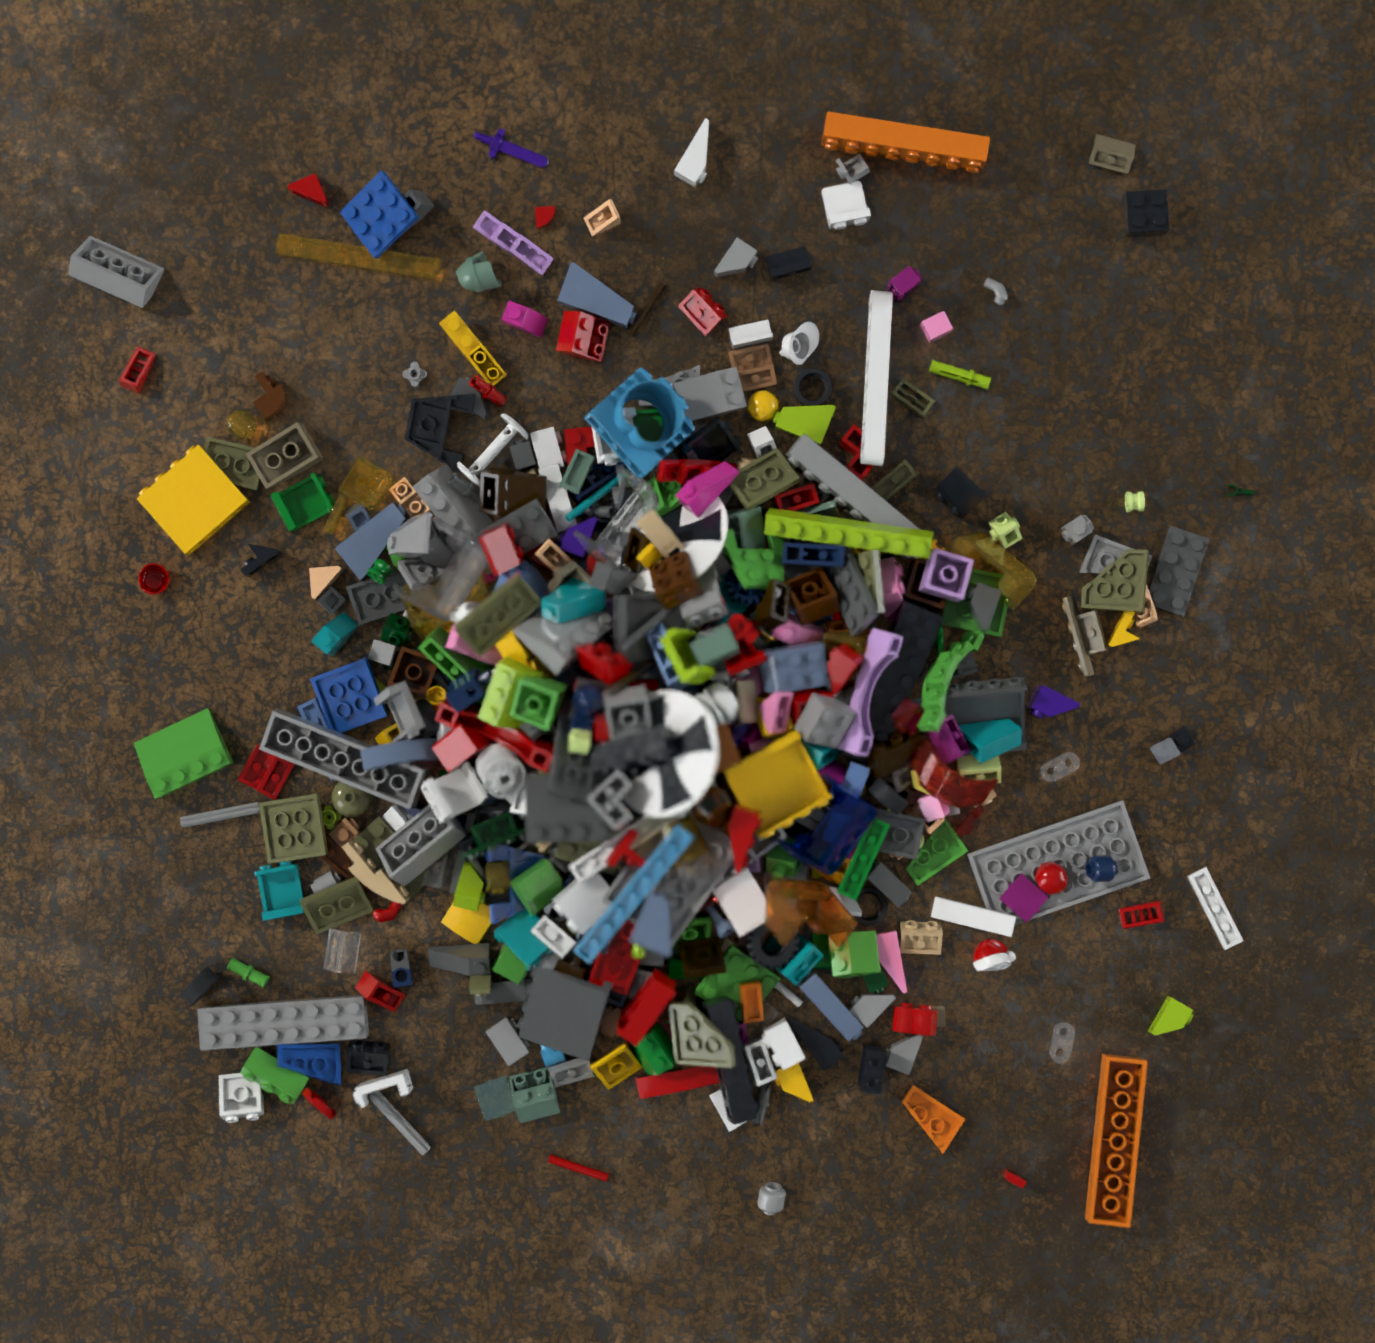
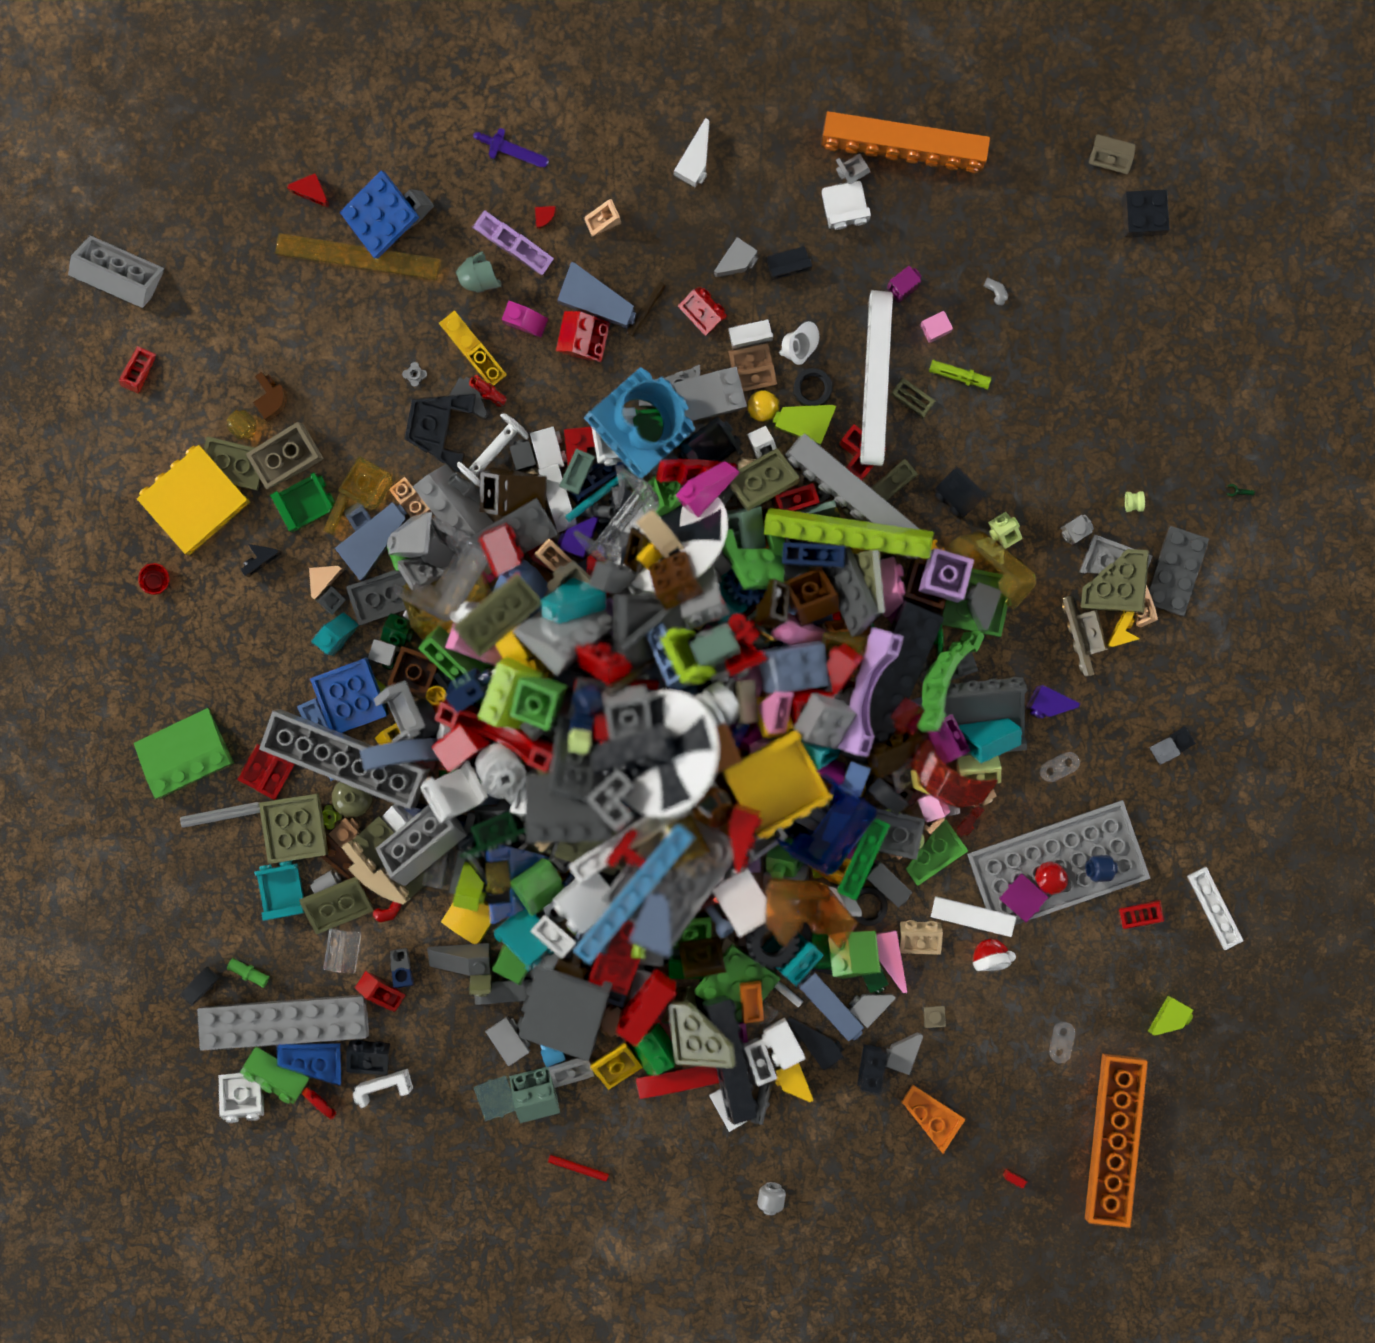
(379, 571): green wheel -> none
(399, 1122): light grey axle -> none
(914, 1019): red brick -> none

